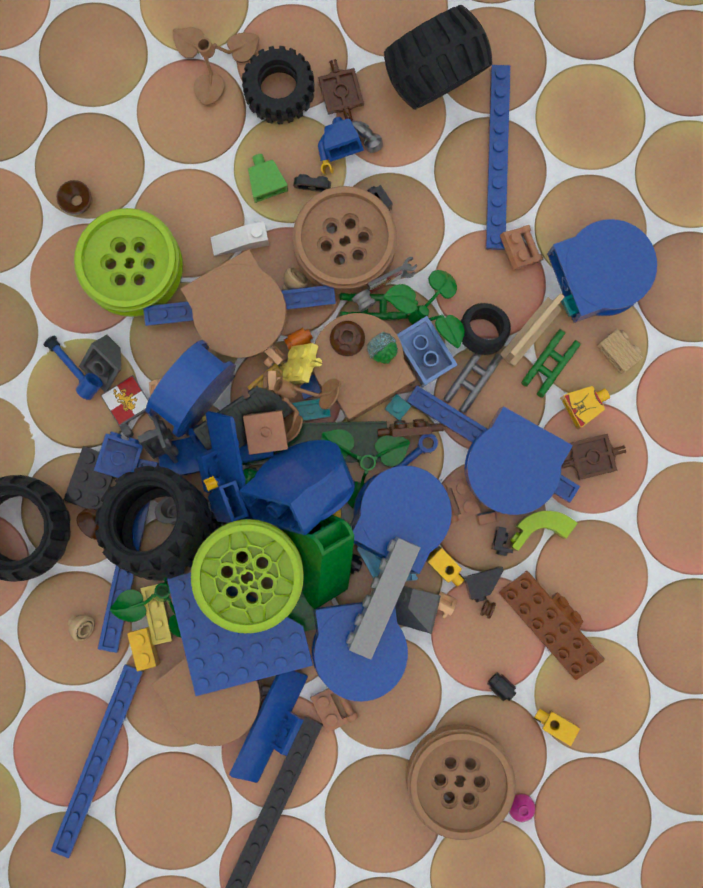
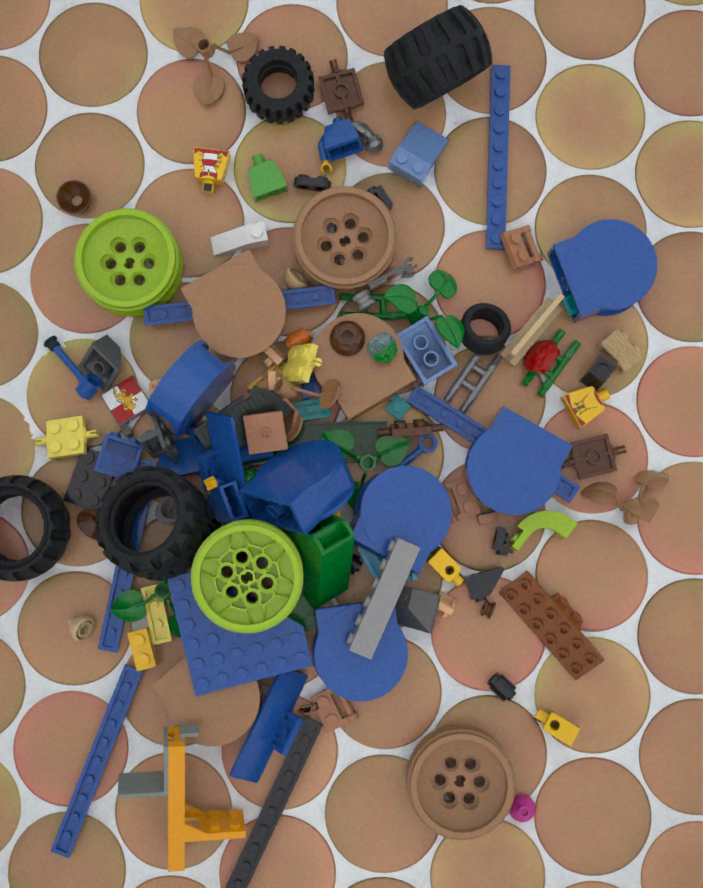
(66, 437): none -> light yellow plate
(171, 783): none -> light orange piece
(210, 167): none -> torso
(307, 709): none -> nougat piece
(417, 154): none -> medium blue slope
(541, 356): none -> red dish
(599, 370): none -> black slope
(633, 508): none -> medium nougat plant

